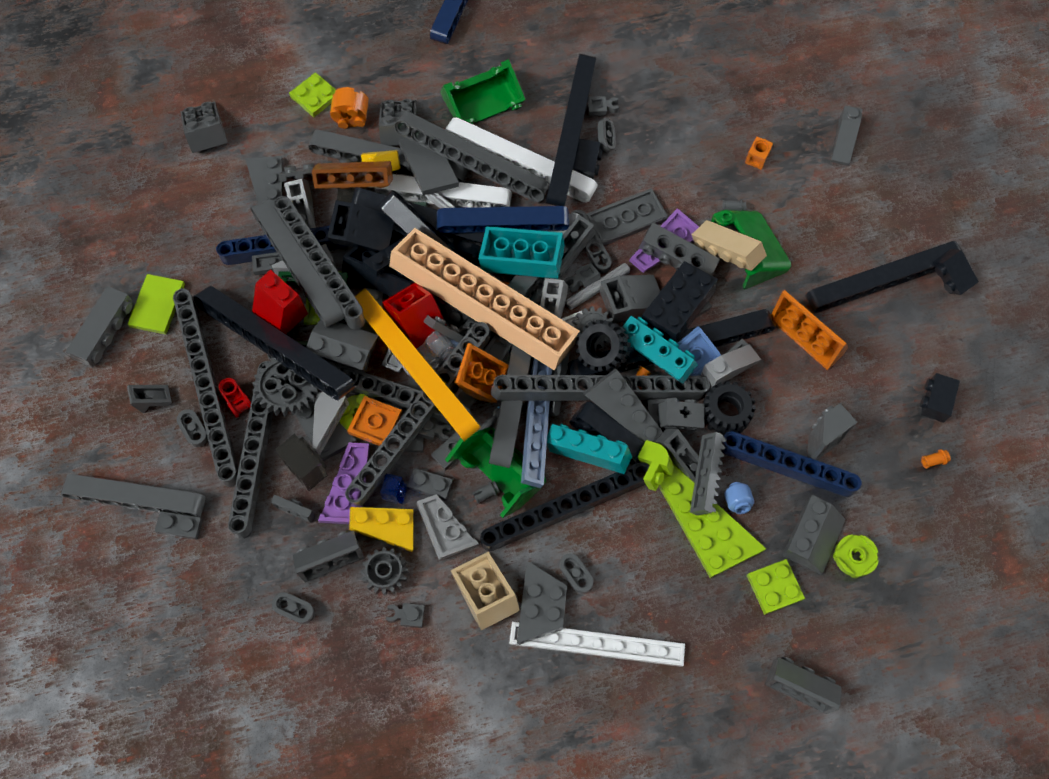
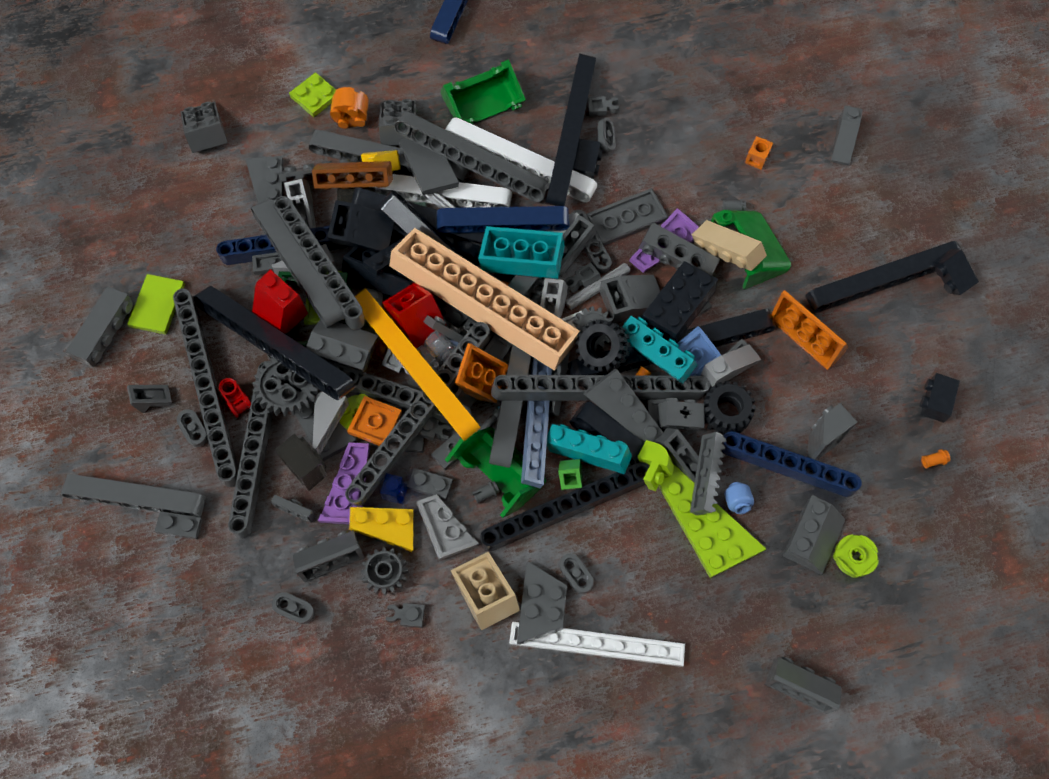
(570, 474): none -> bright green brick
(775, 586): lime plate -> none

